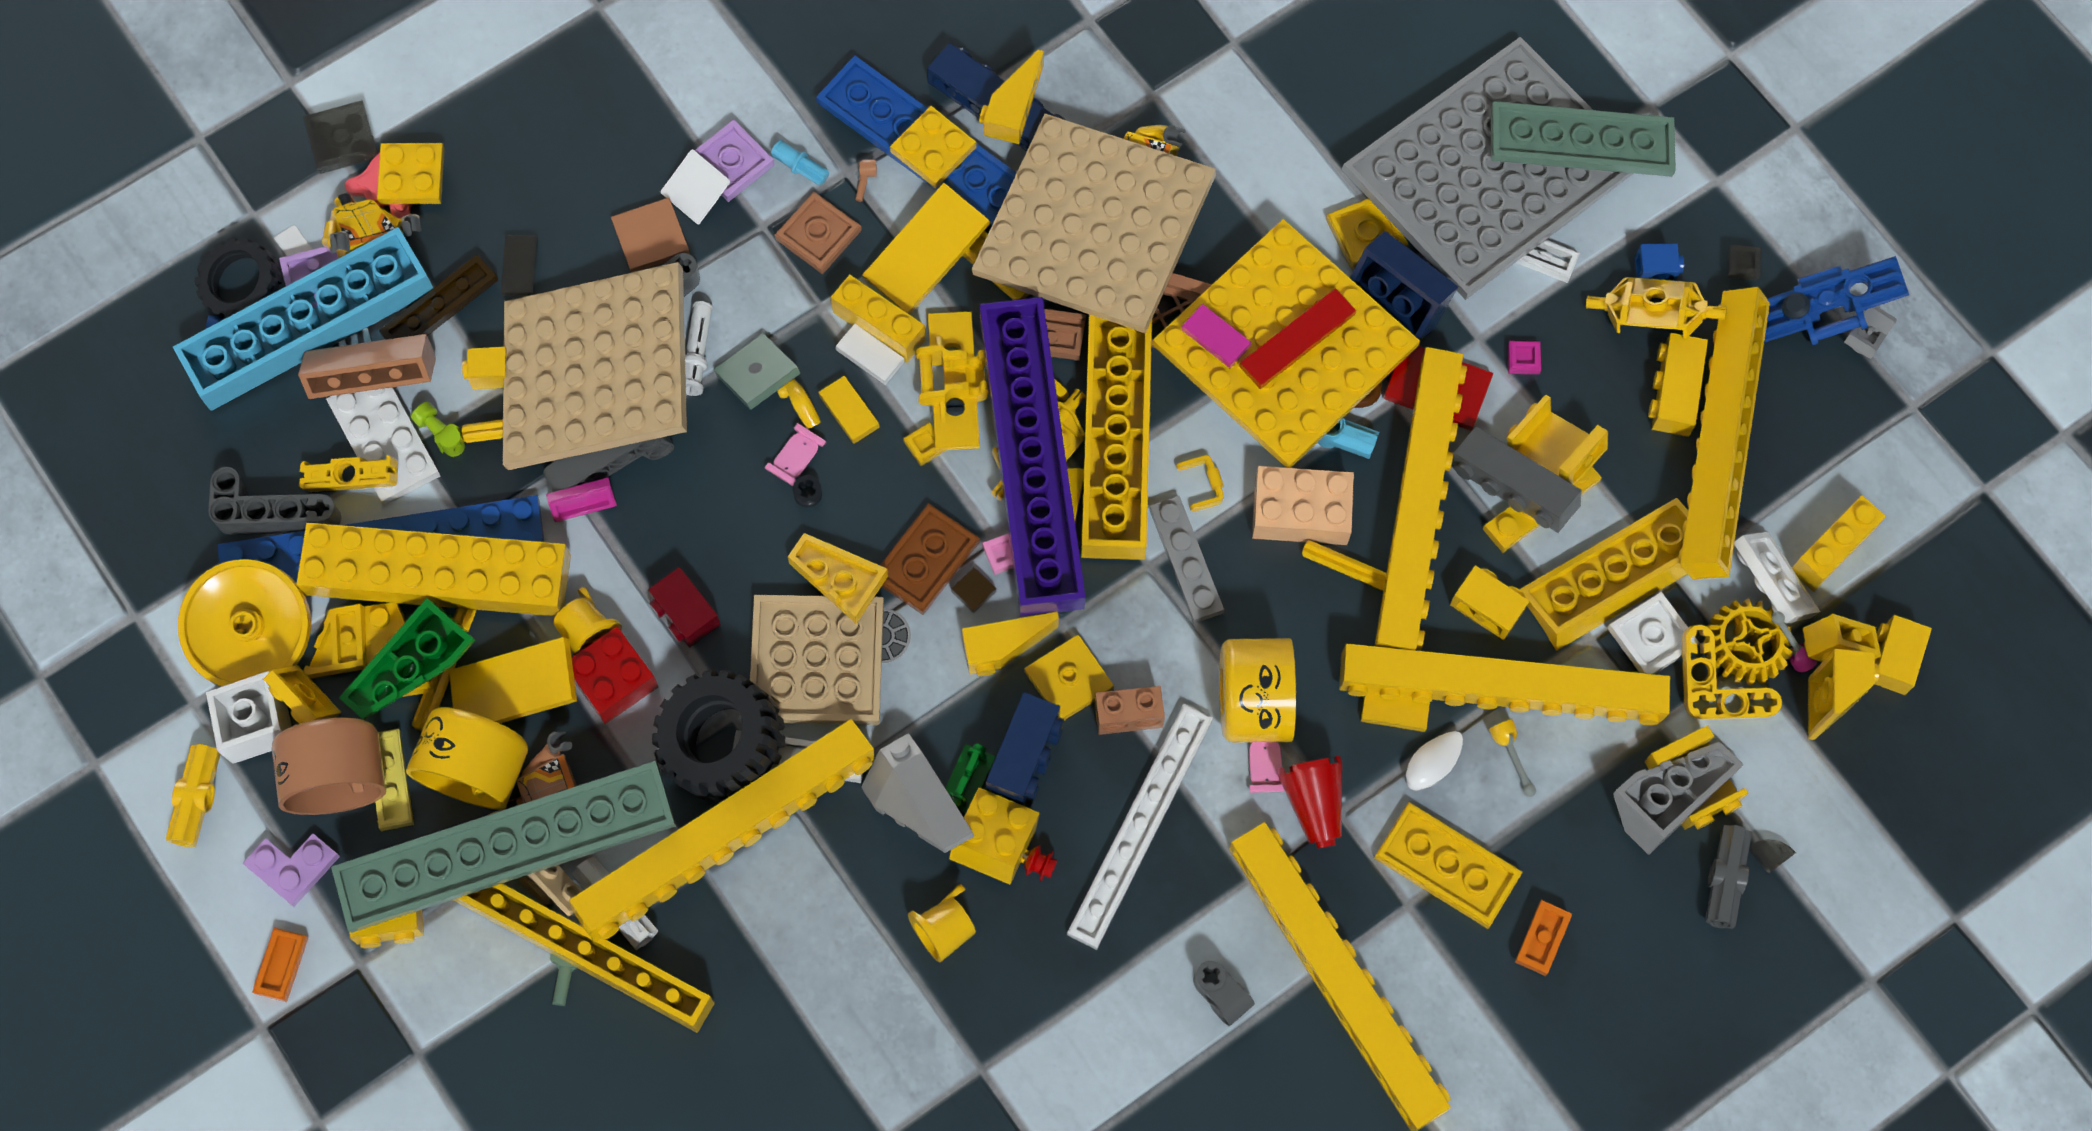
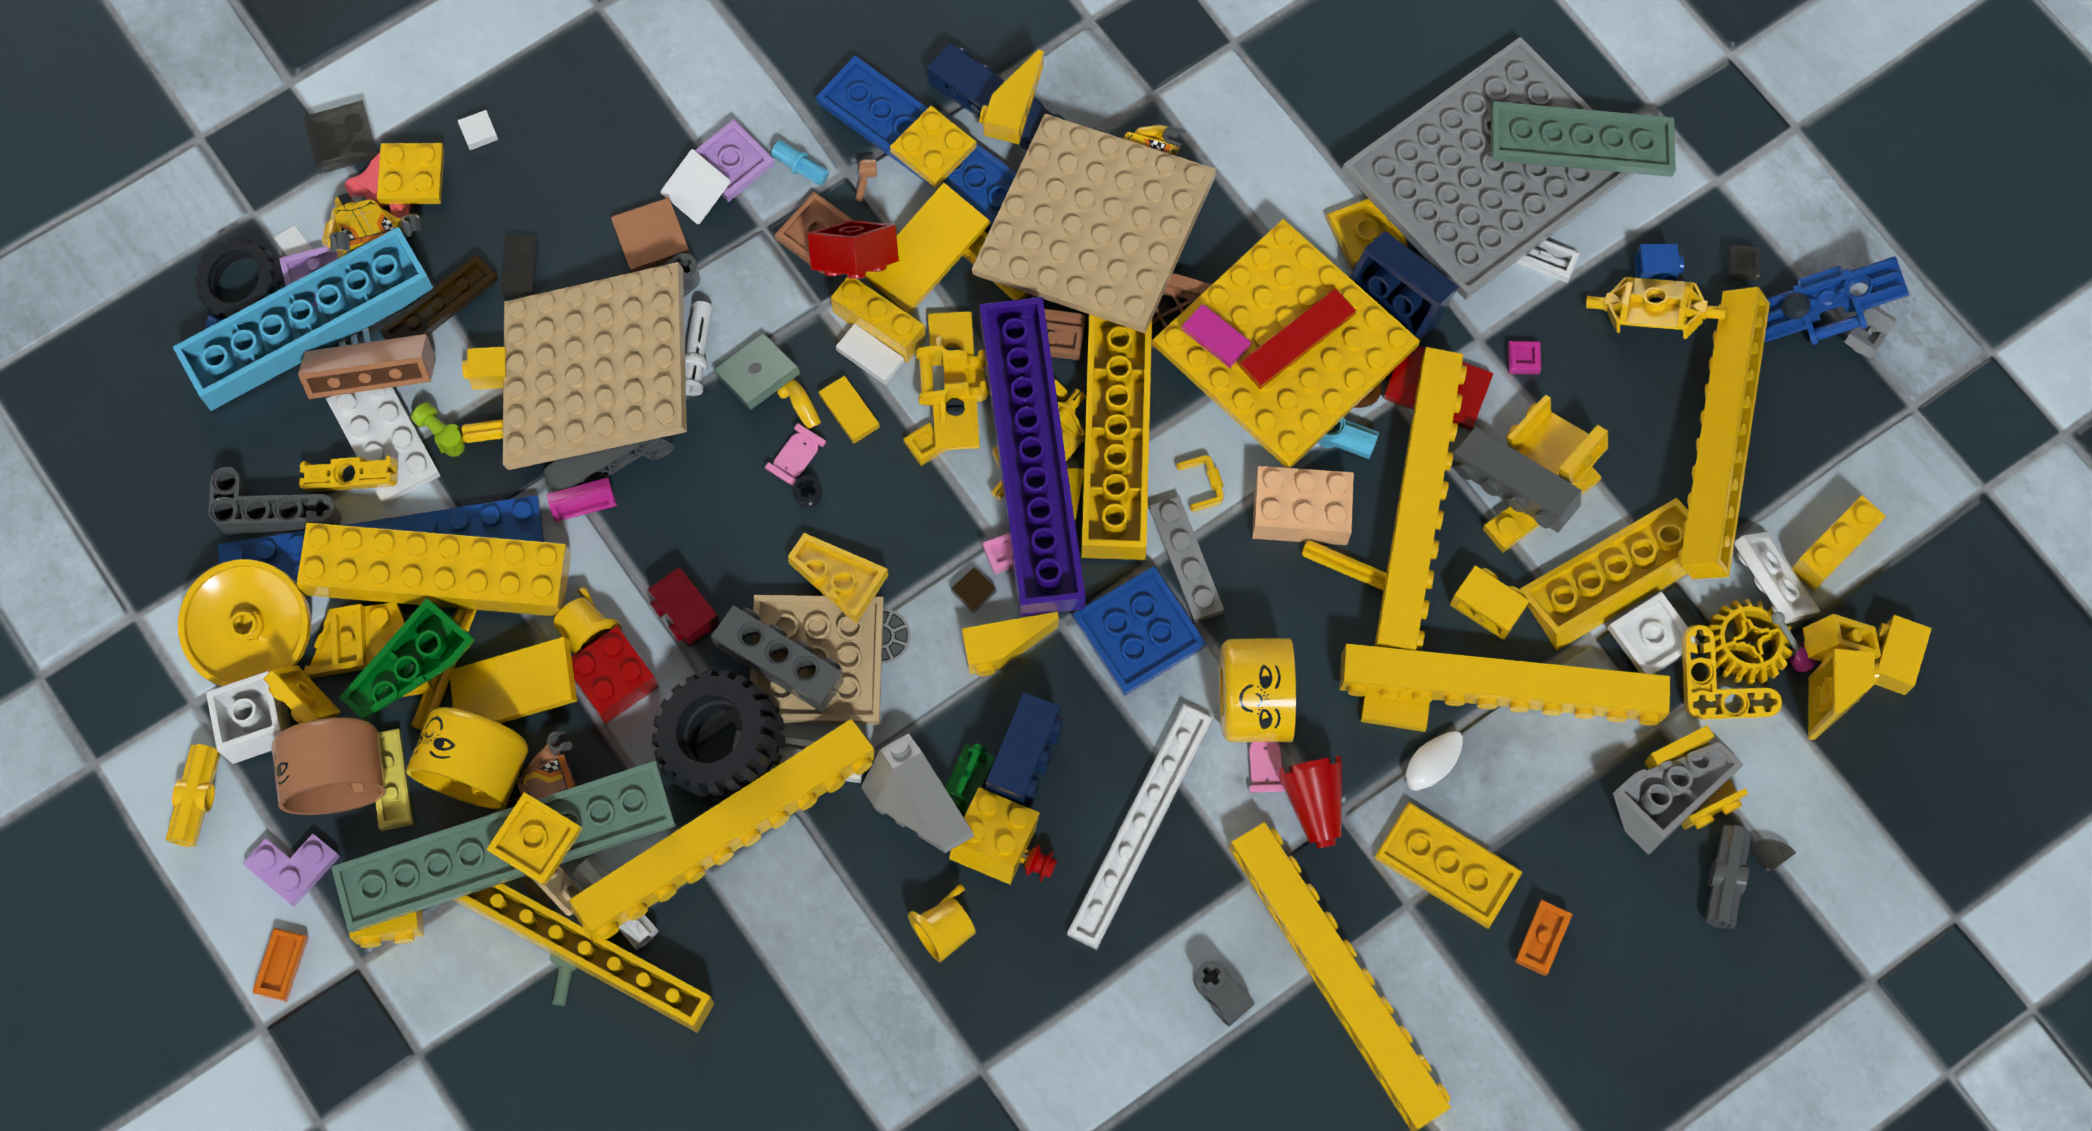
(477, 130): none -> white tile
(534, 839): none -> yellow plate
(815, 691): none -> dark grey brick
(853, 248): none -> red brick
(927, 558): dark orange tile -> none
(1069, 677): yellow plate -> none
(1129, 710): nougat brick -> none
(1139, 630): none -> blue plate
(1505, 735): hinge -> none
(1678, 384): yellow brick -> none

